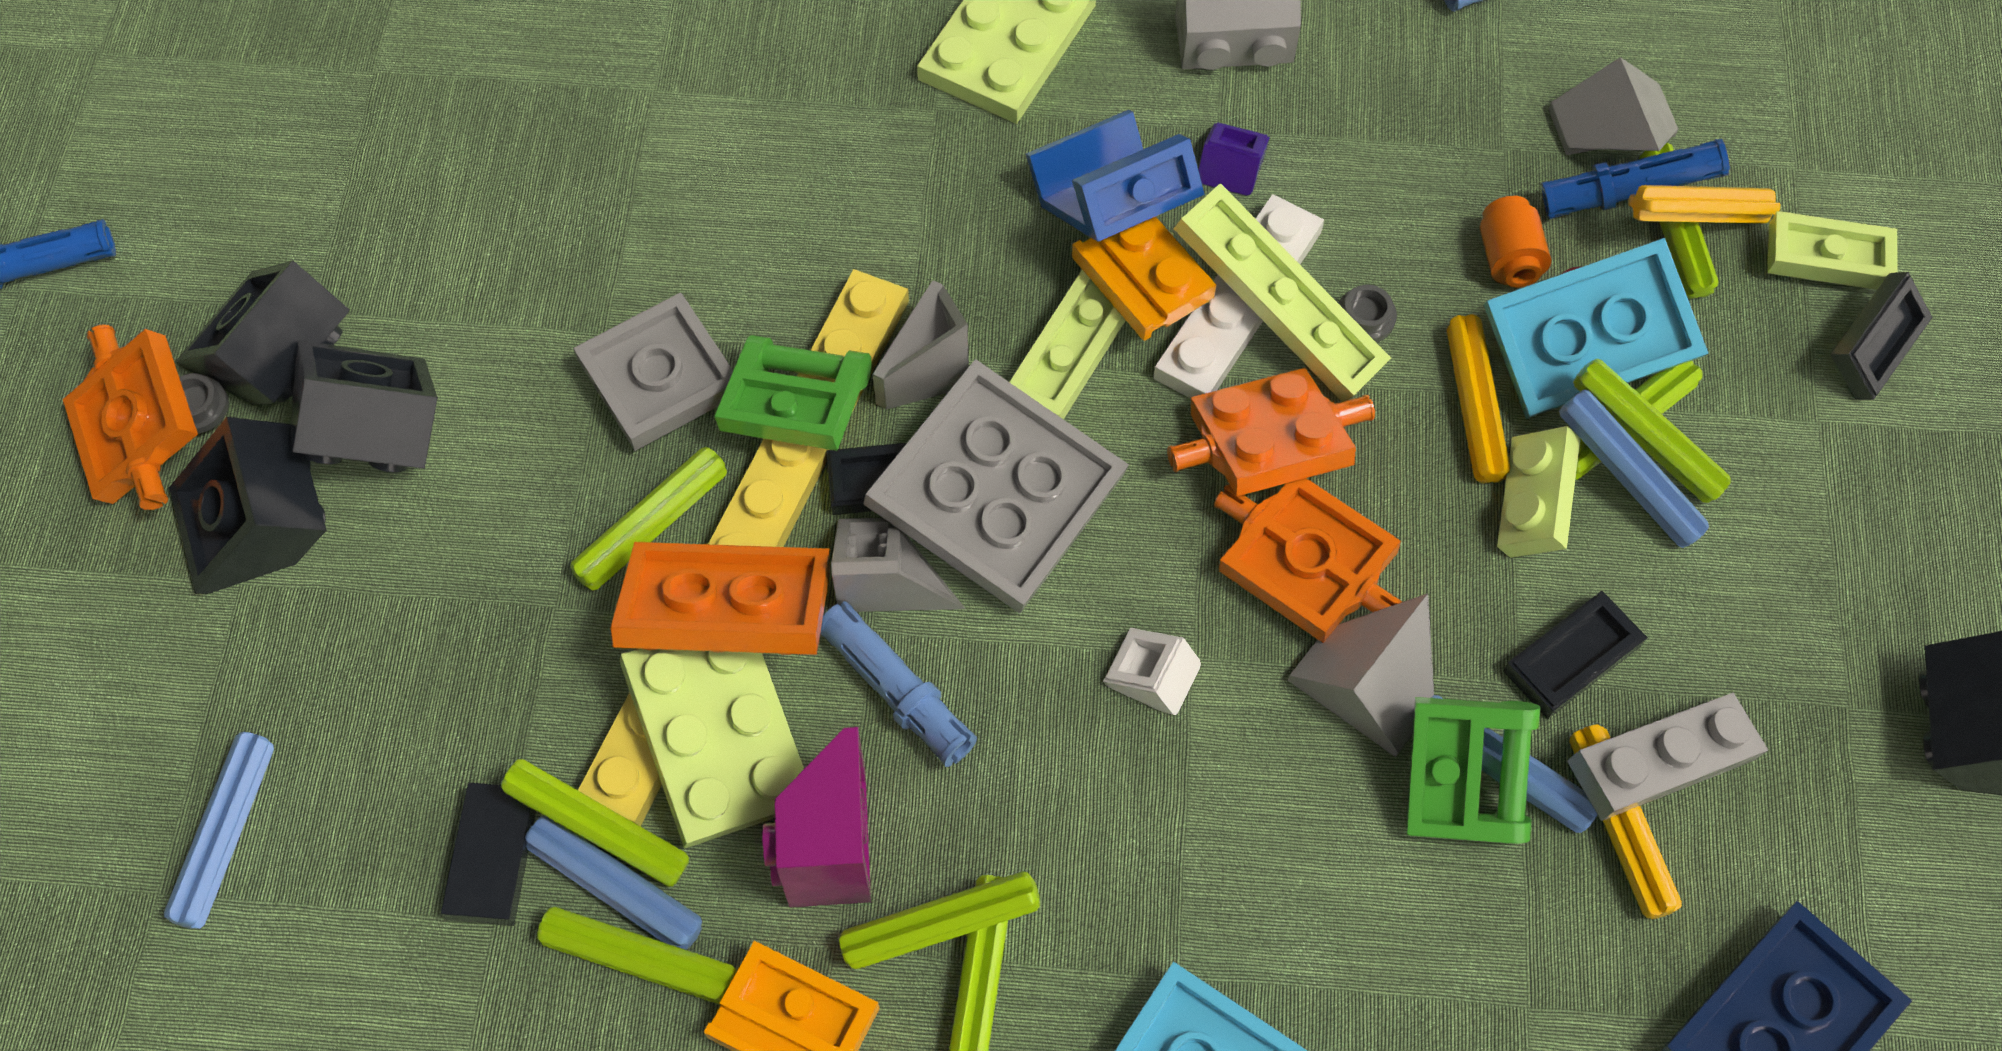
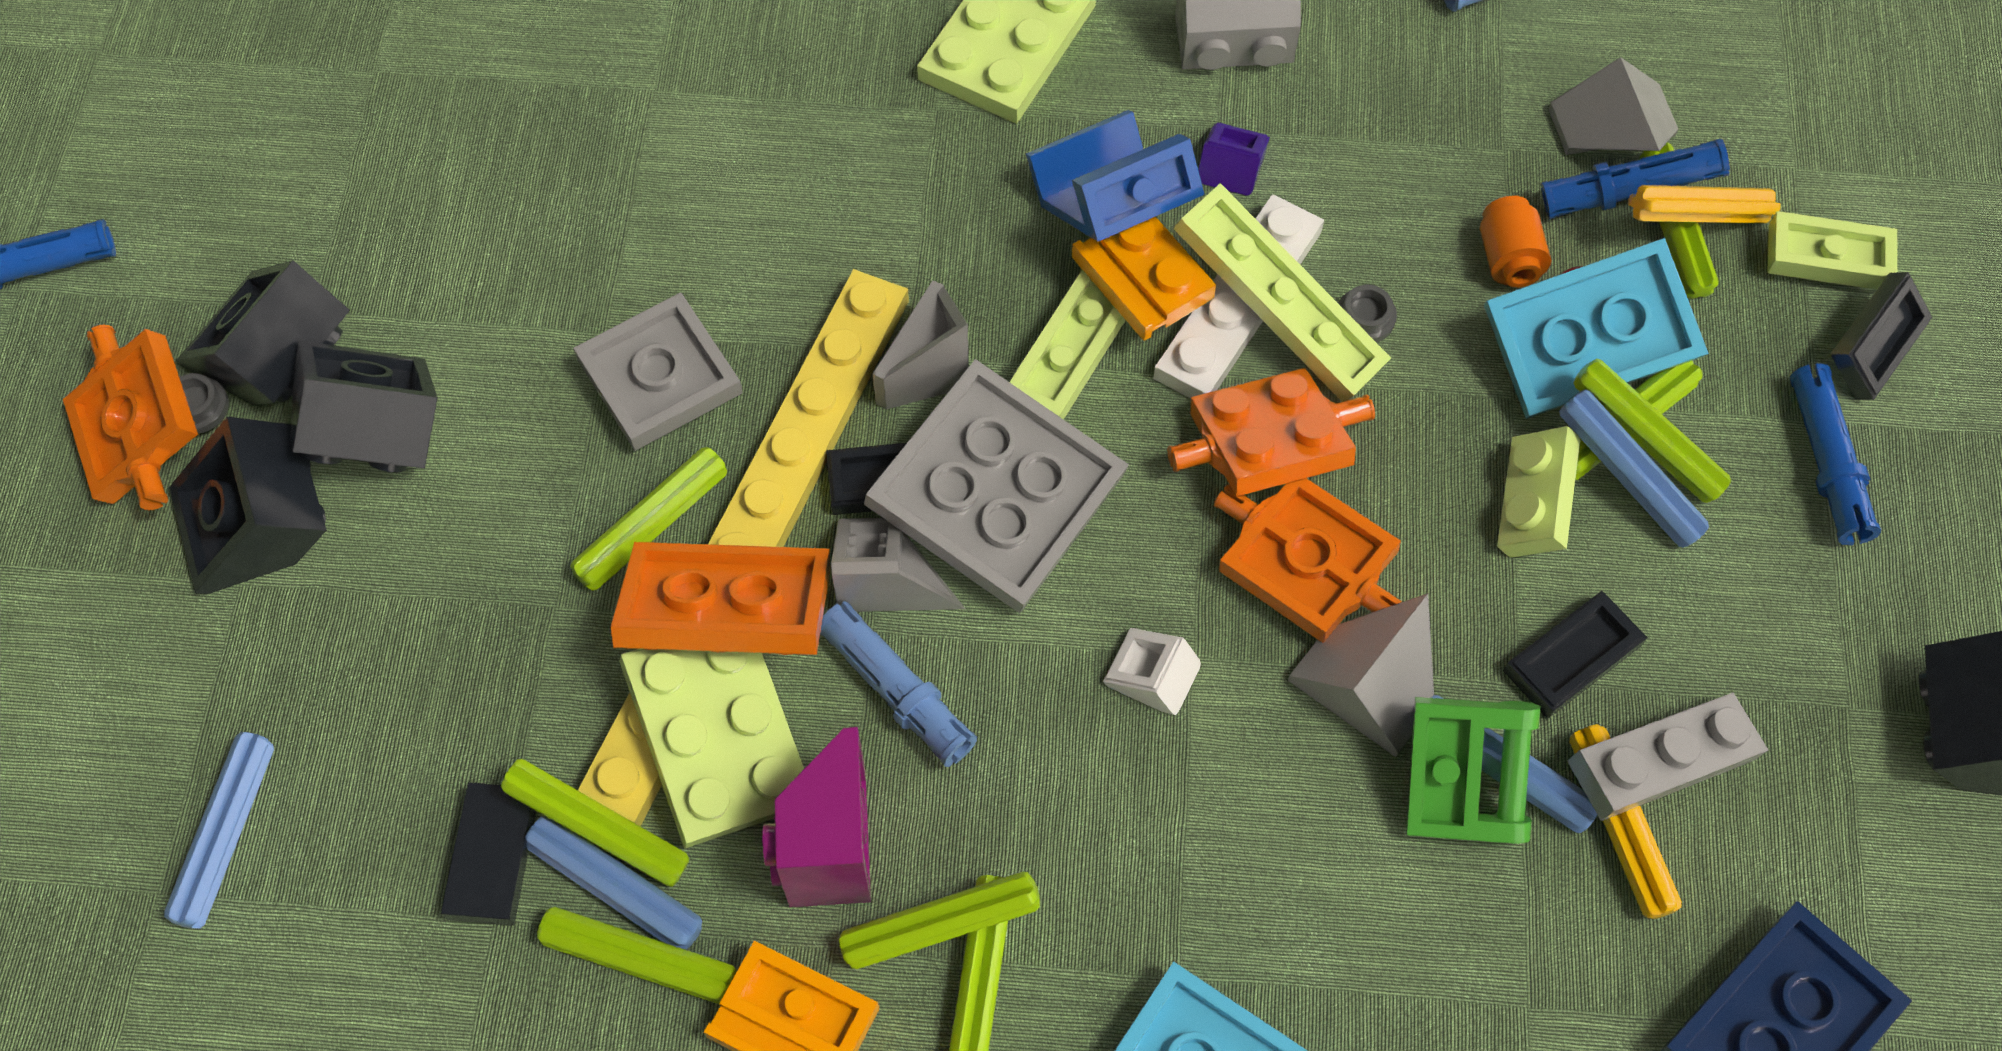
(788, 405): bright green plate -> none
(1478, 399): yellow axle -> none
(1840, 474): none -> blue pin

